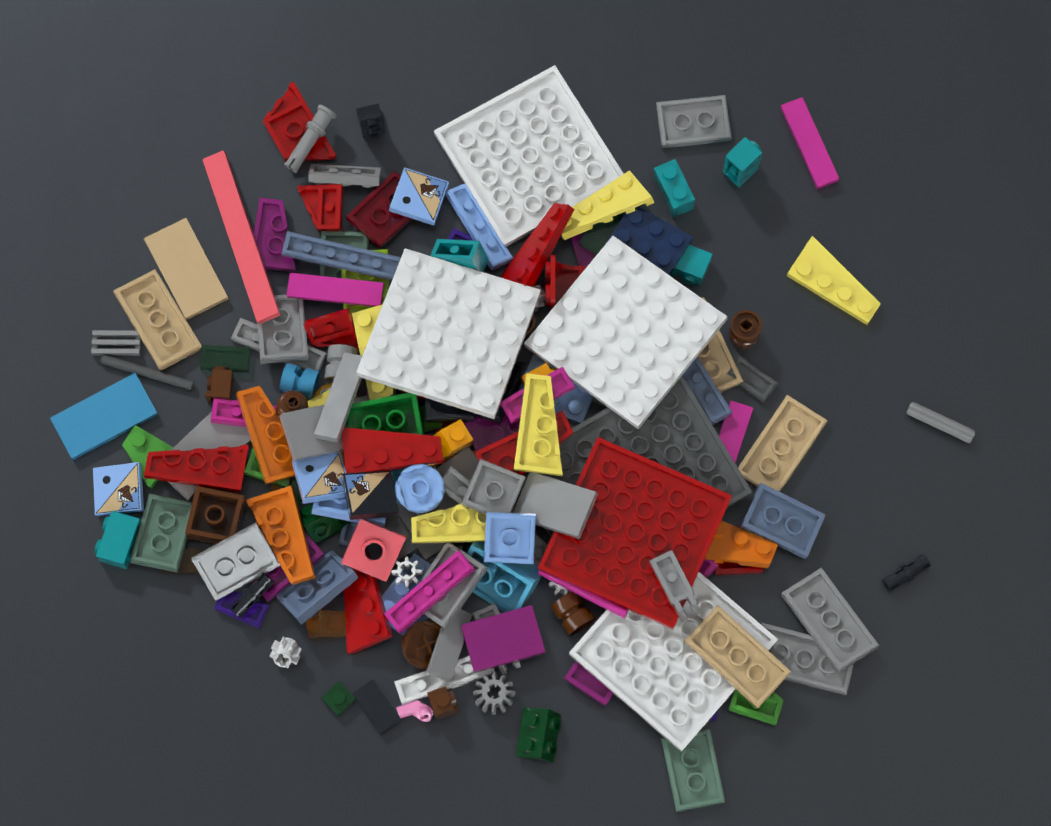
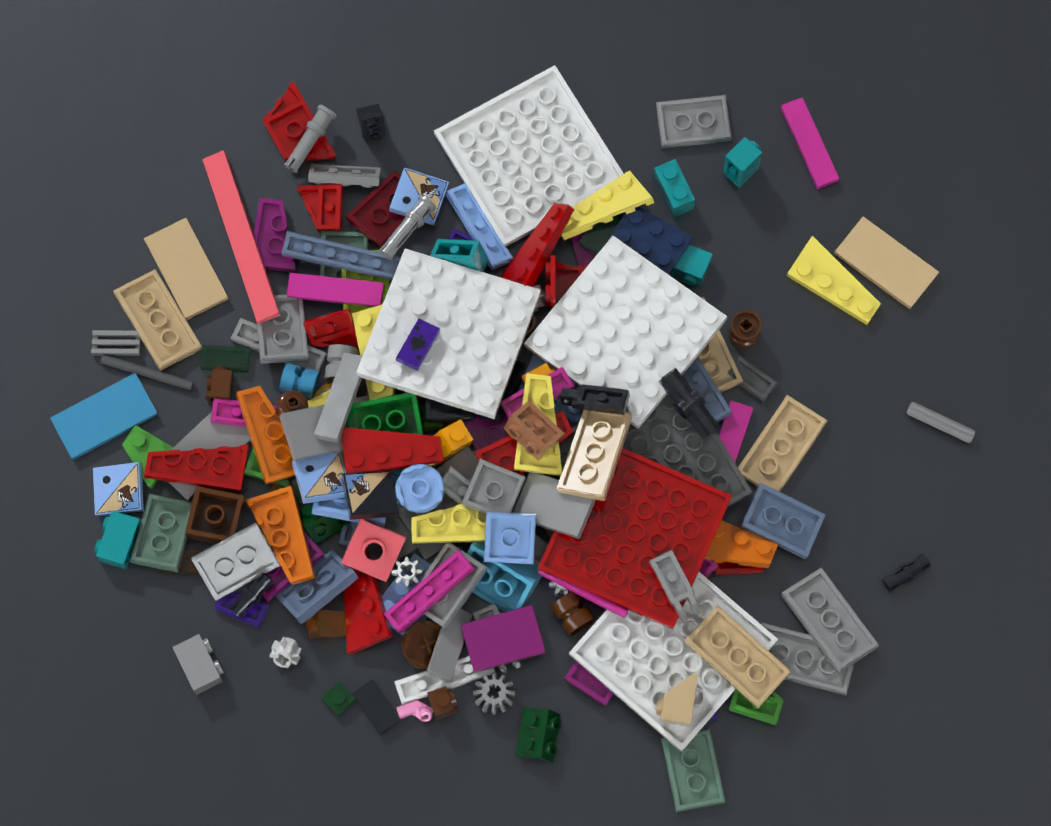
(198, 664): none -> light grey brick
(413, 219): none -> light grey pin
(418, 344): none -> dark purple tile
(533, 430): none -> nougat bracket
(594, 454): none -> tan tile
(596, 399): none -> black hinge
(678, 703): none -> tan slope
(689, 403): none -> black piece
(886, 262): none -> tan tile

